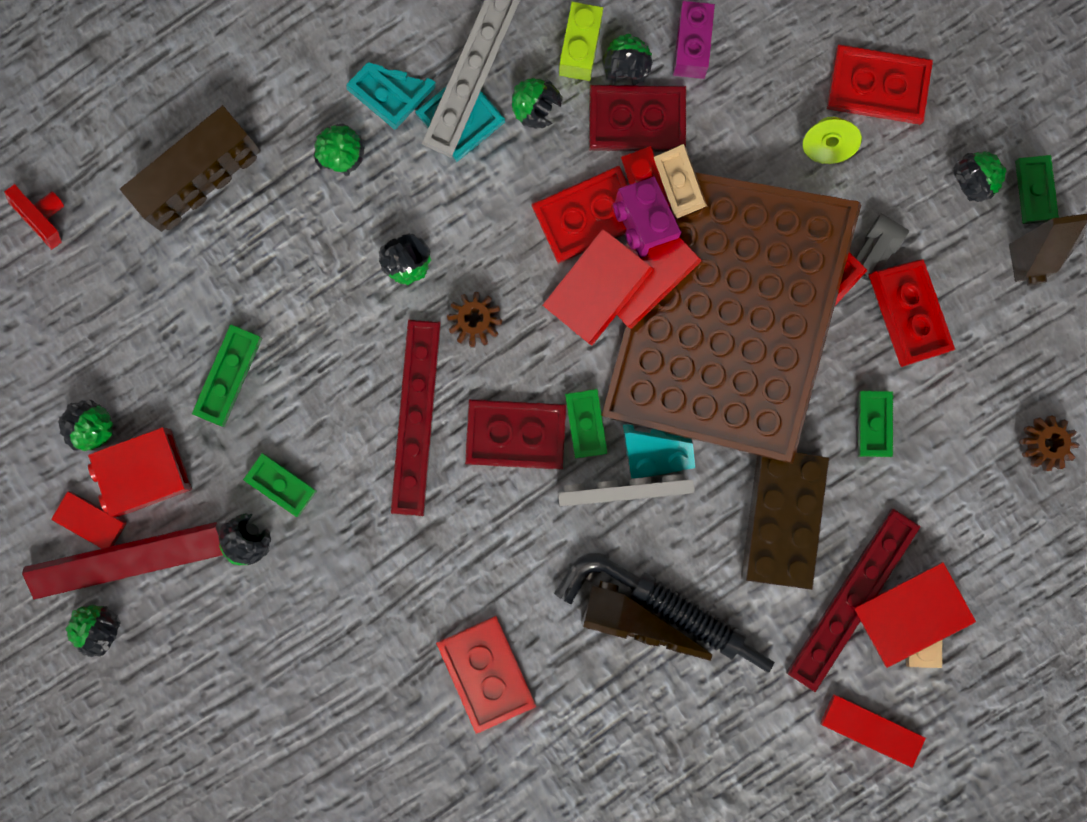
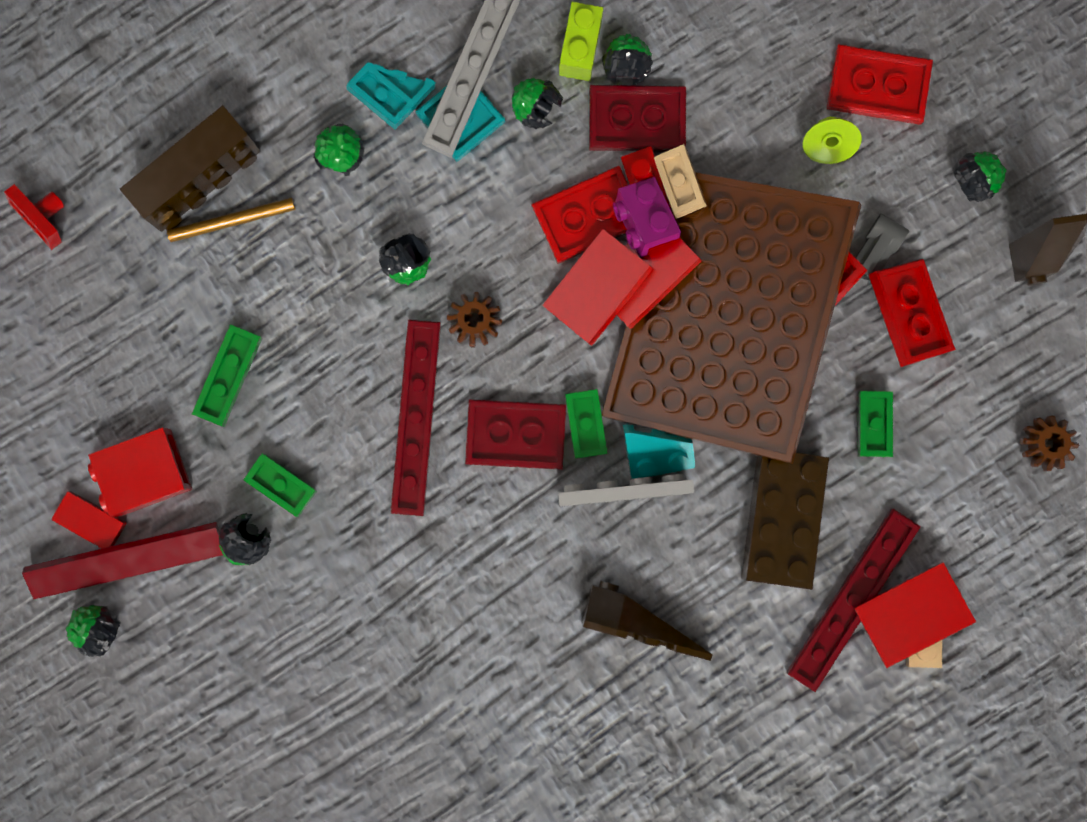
(85, 425): green piece -> none
(231, 220): none -> pearl gold bar
(486, 674): red tile -> none
(669, 604): black piece -> none
(693, 39): magenta brick -> none
(873, 730): red tile -> none
(1036, 189): green plate -> none

